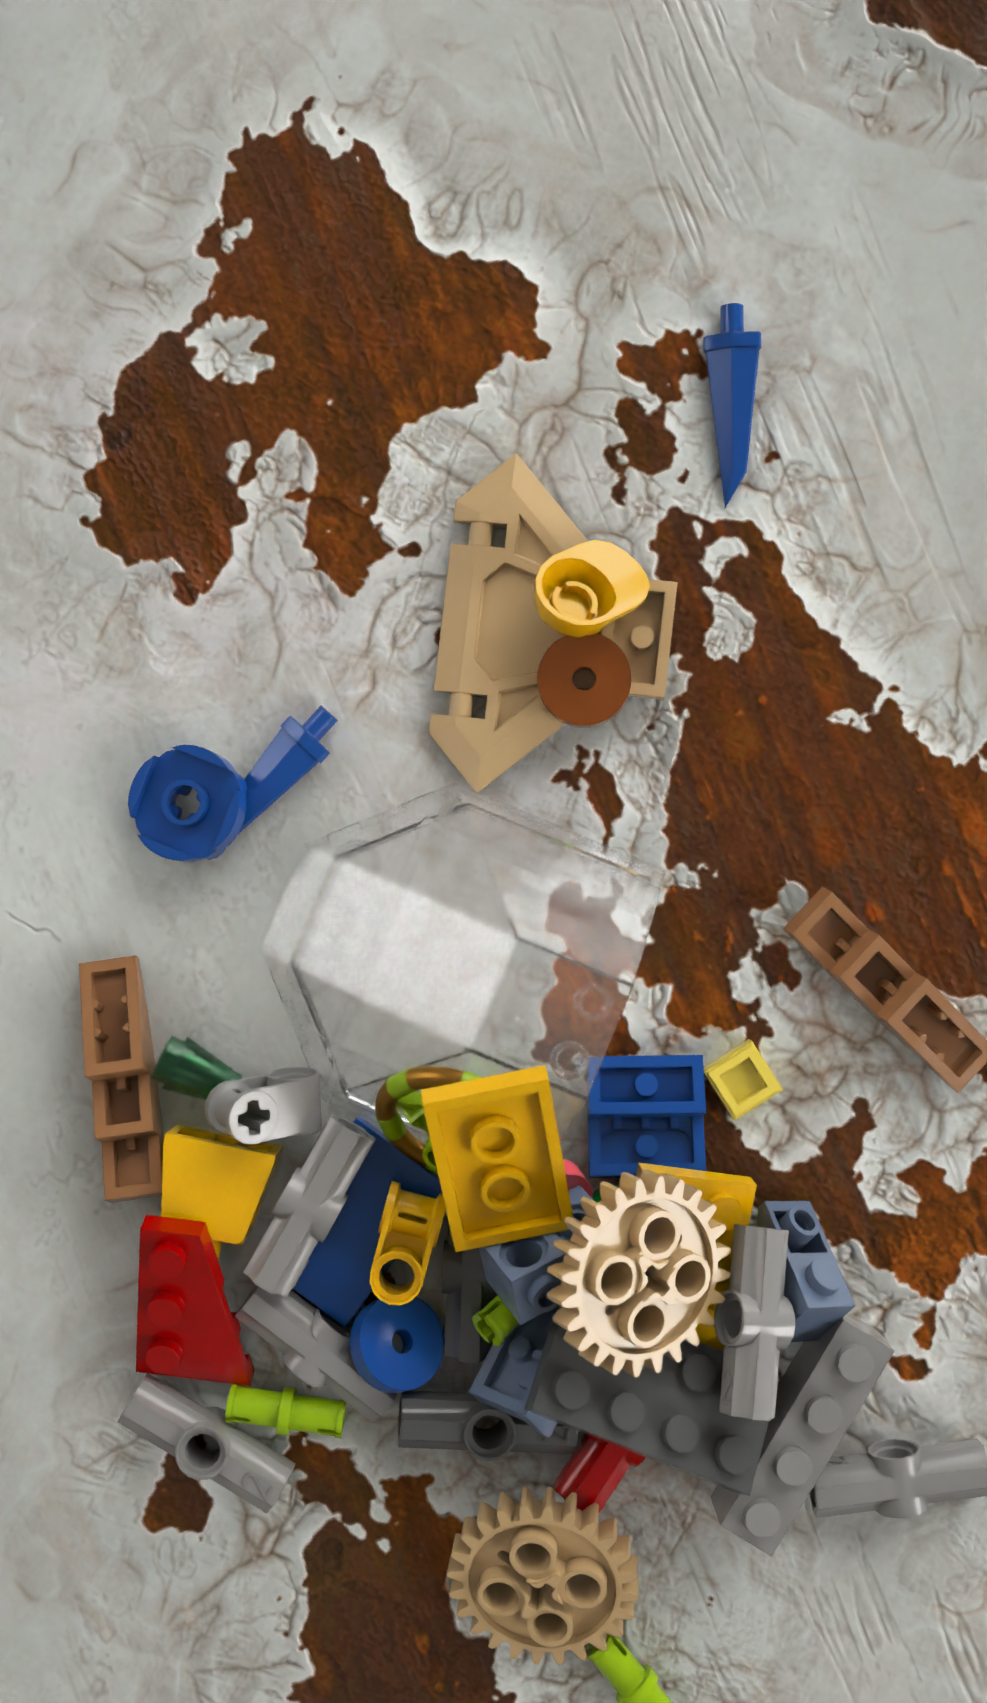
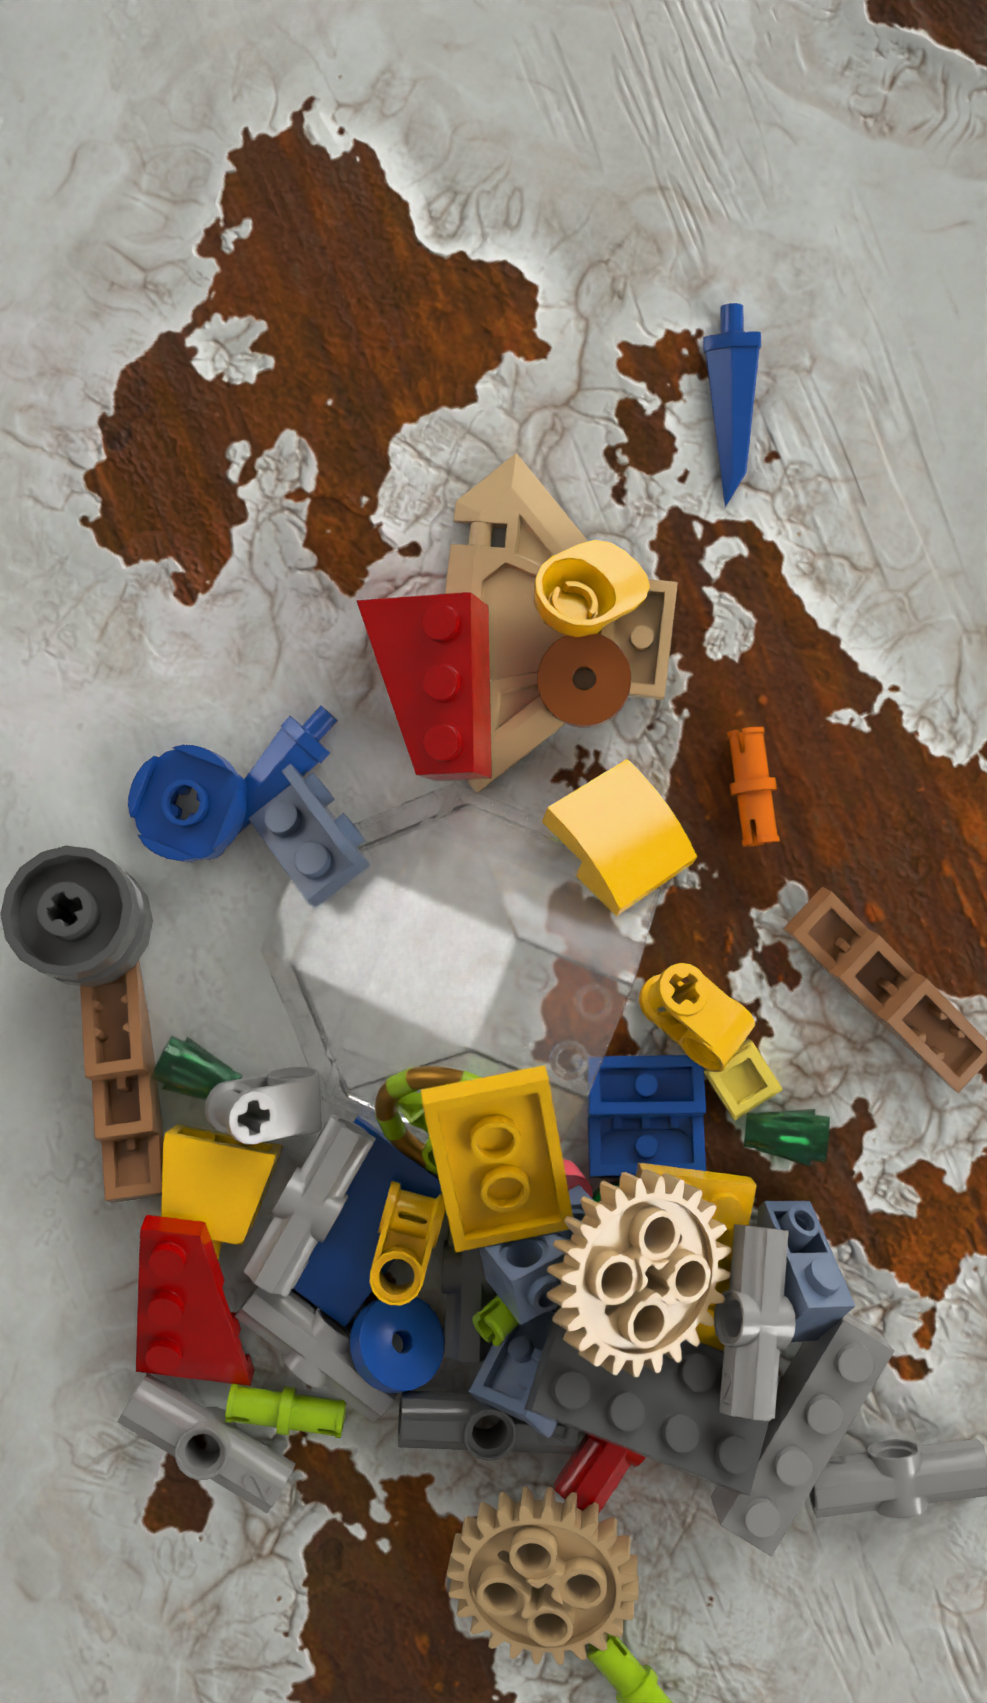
(68, 885): none -> dark grey wheel
(307, 838): none -> sand blue bracket
(437, 679): none -> red wedge
(621, 836): none -> yellow slope
(698, 1017): none -> yellow piece
(753, 786): none -> orange pin
(789, 1135): none -> clear green cone

